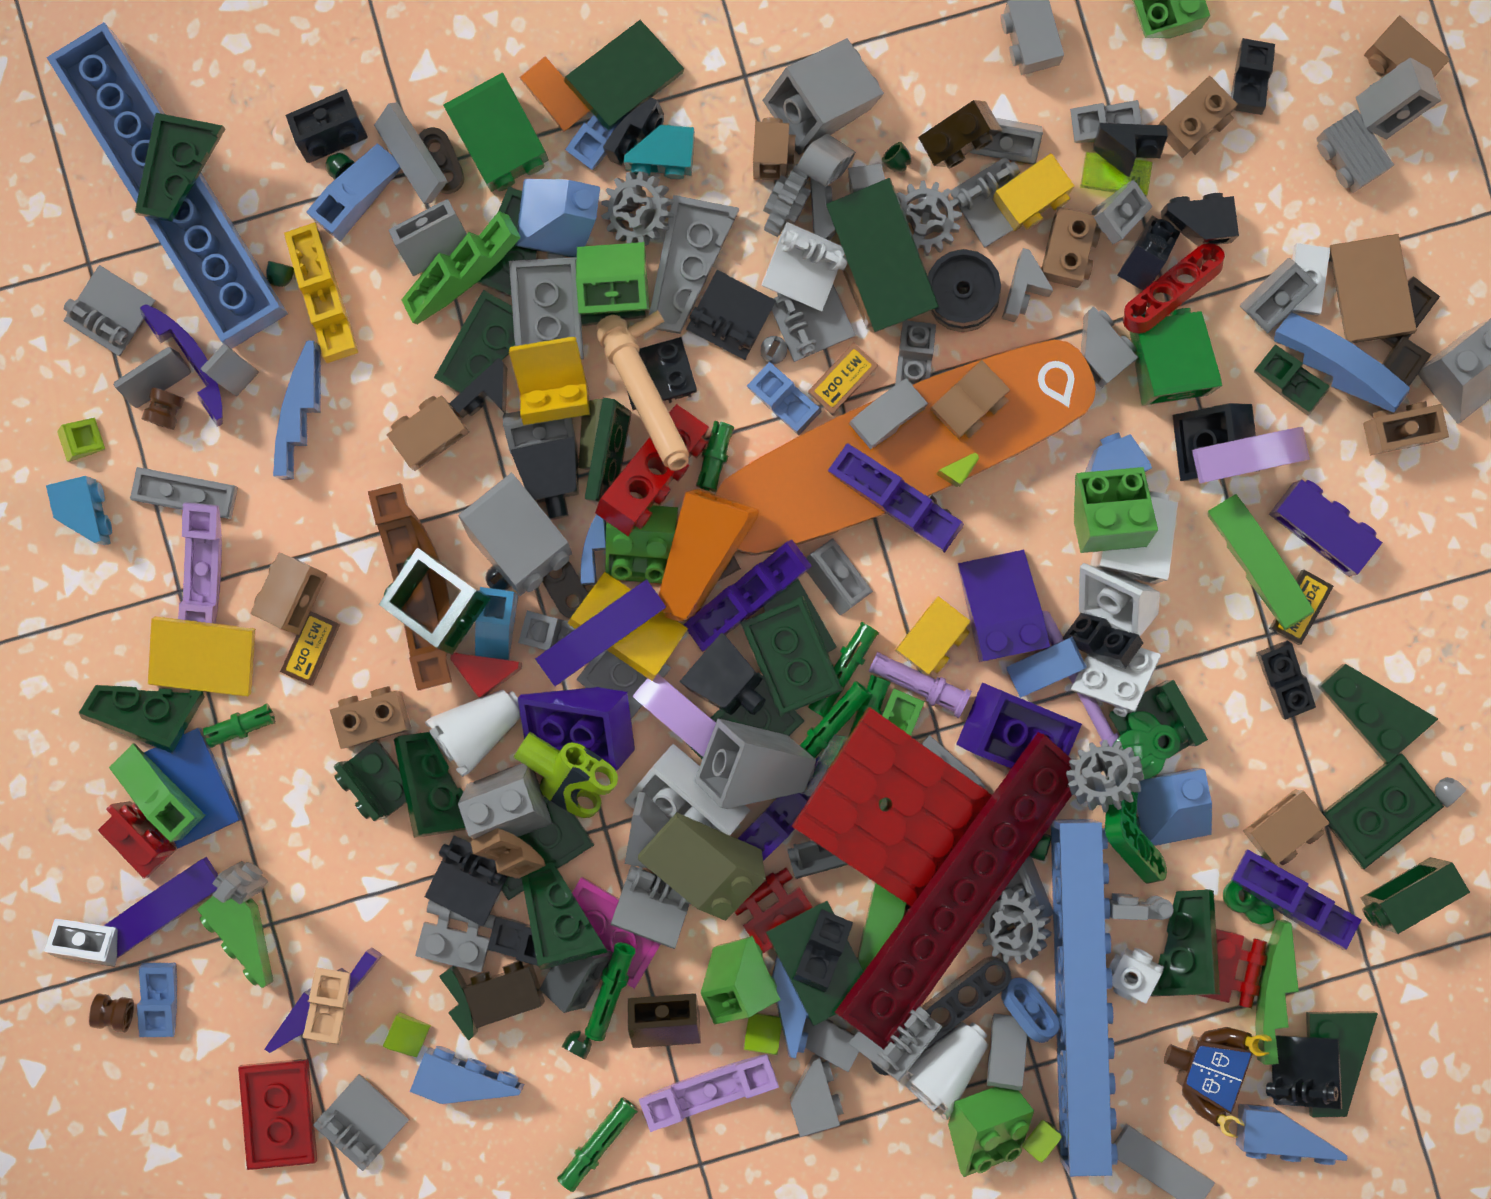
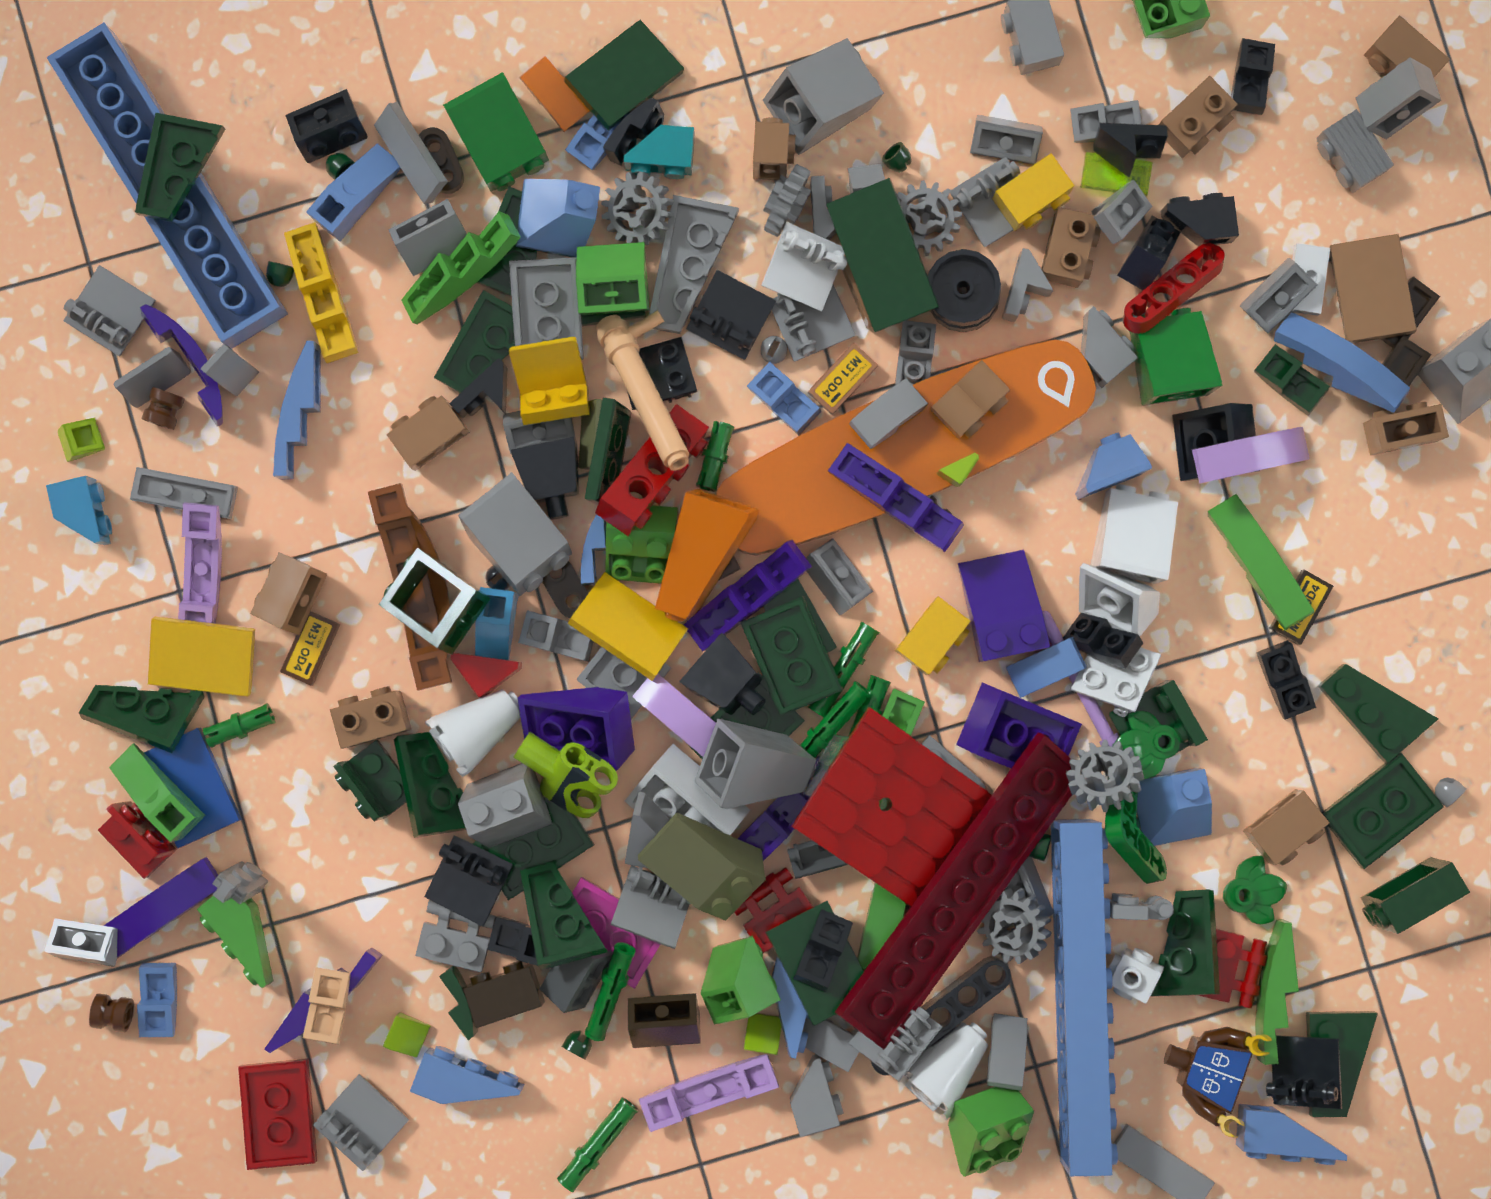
(510, 853): medium nougat slope -> none
(600, 632): dark purple slope -> none
(826, 160): light grey beam -> none
(935, 690): lavender pin -> none
(960, 133): dark brown brick -> none
(1030, 1010): medium blue plate -> none
(1042, 1140): lime slope -> none
(1113, 510): bright green slope -> none
(1295, 899): dark purple slope -> none
(1326, 527): dark purple brick -> none

